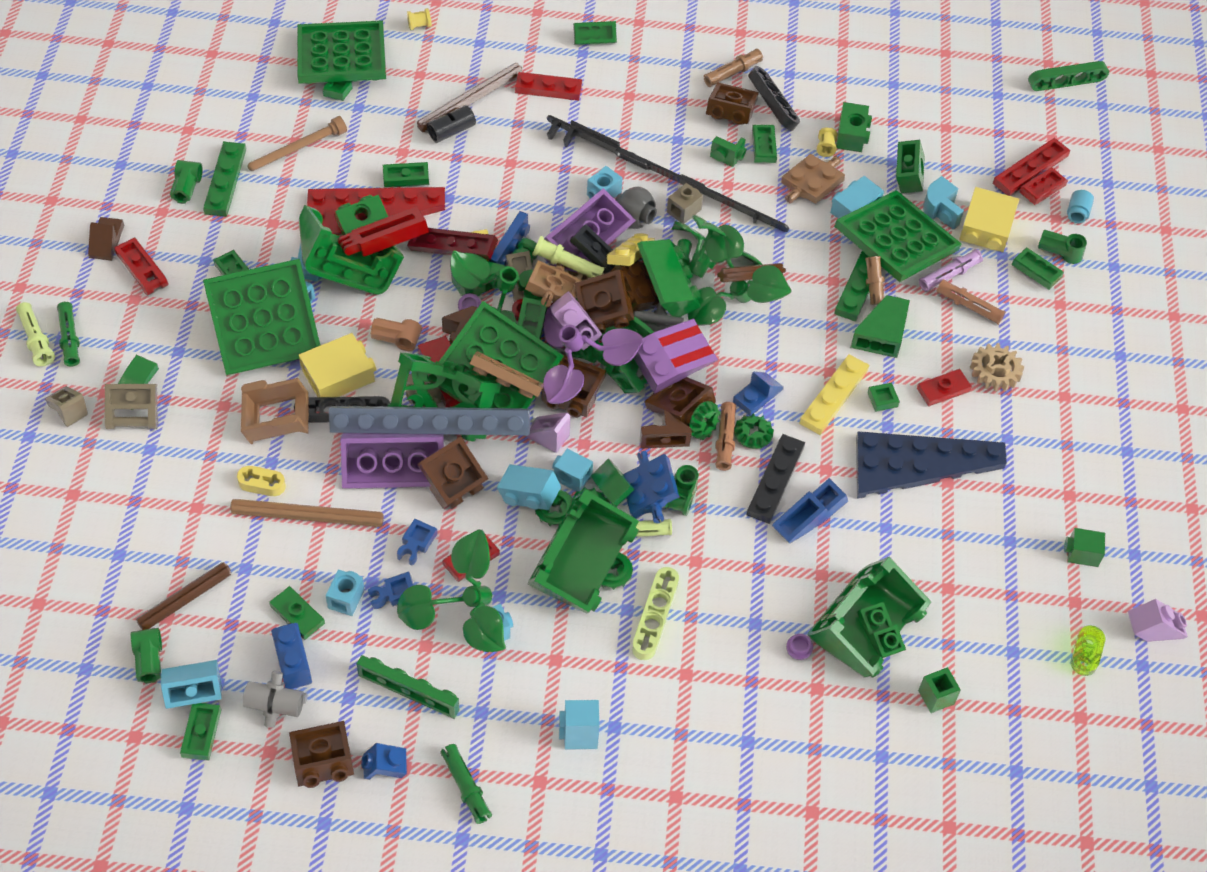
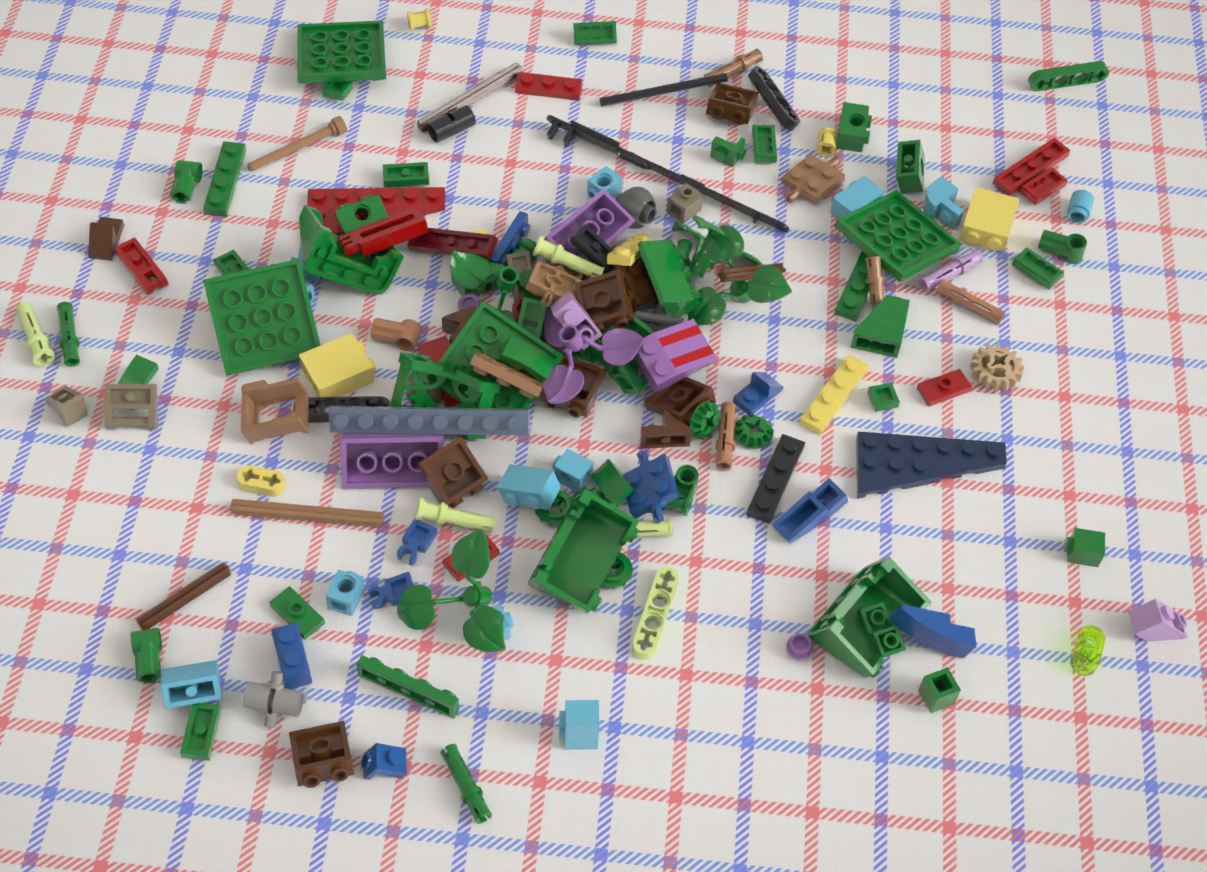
(443, 514): none -> yellowish green pin
(523, 355): none -> green slope
(550, 430): lavender slope -> none
(664, 89): none -> black piece
(935, 630): none -> blue slope

